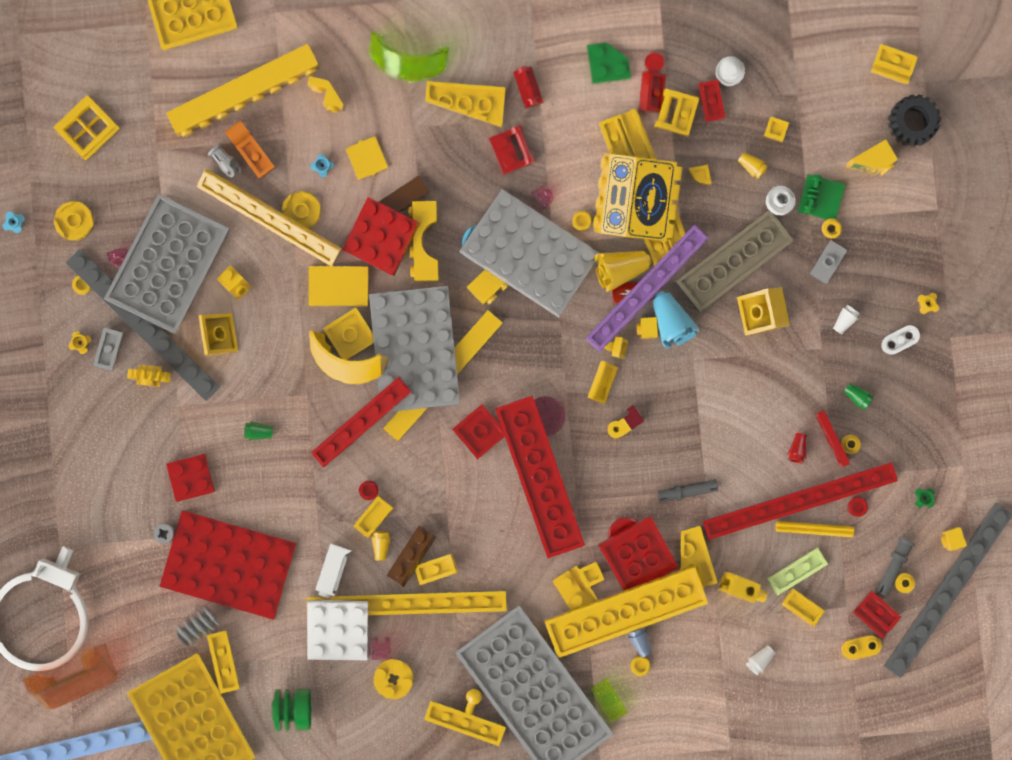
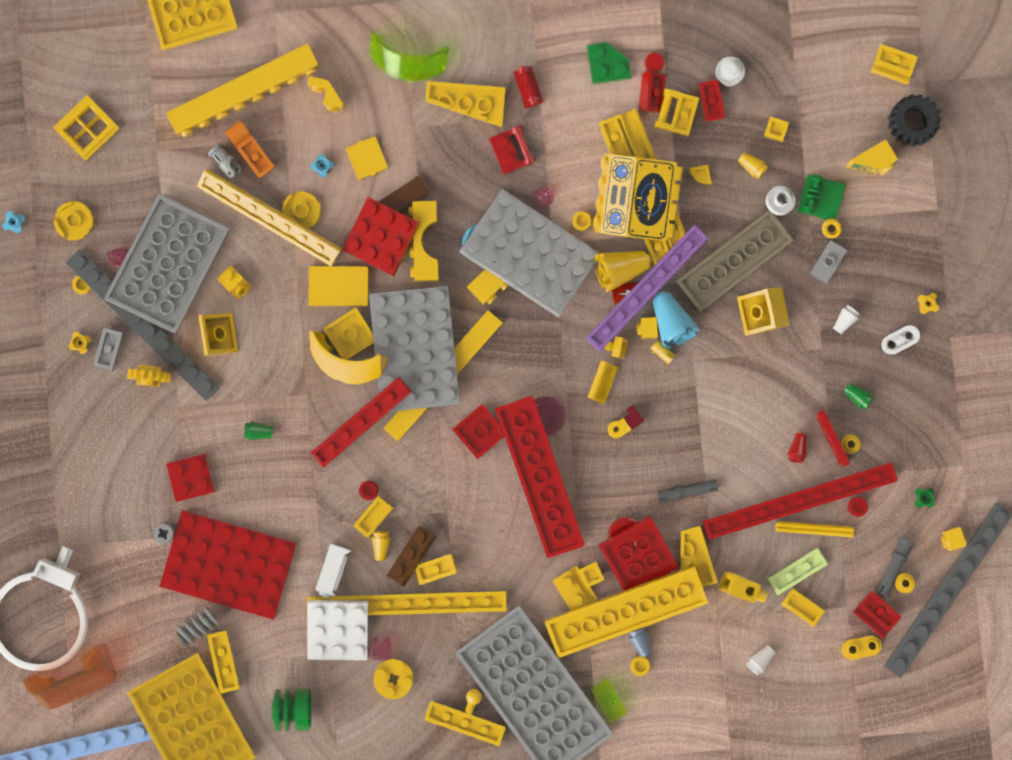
(662, 352): none -> yellow pin

